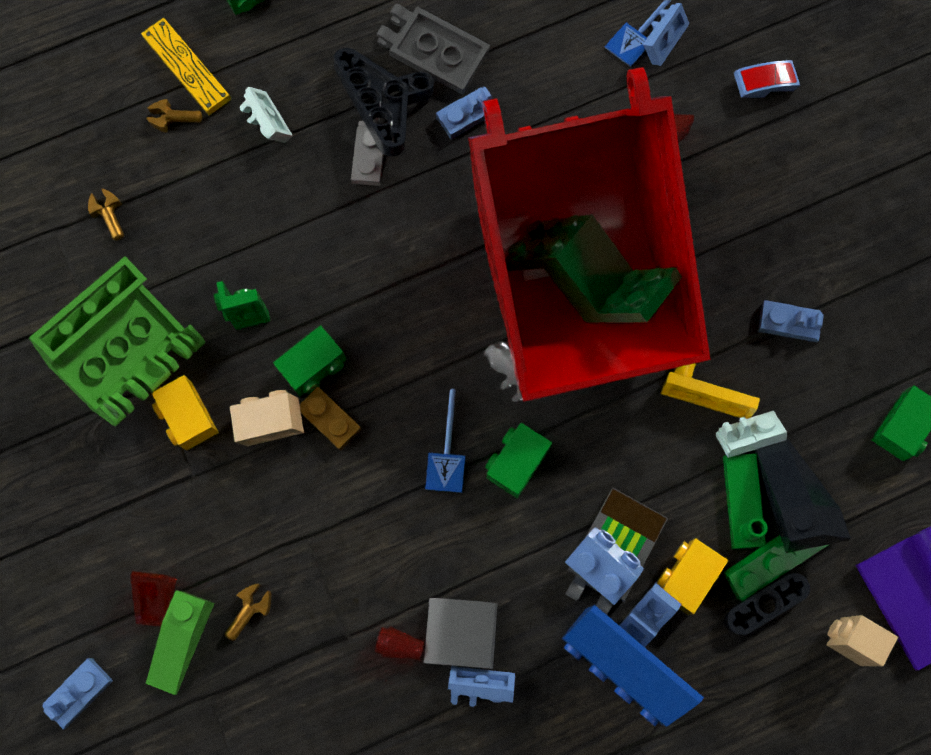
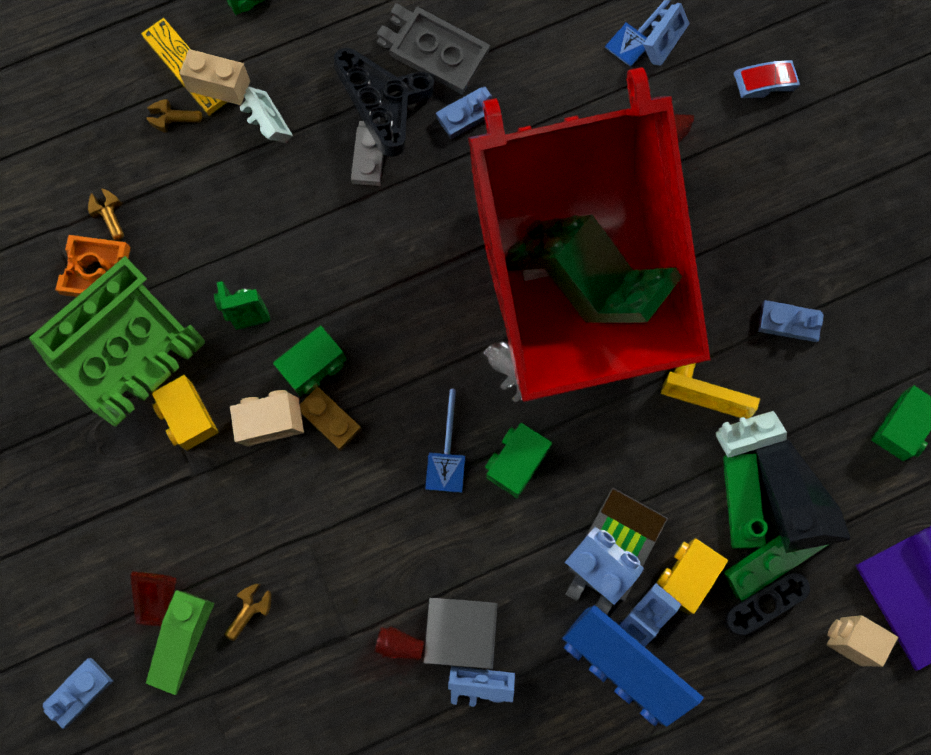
(83, 252): none -> orange brick
(214, 77): none -> tan brick

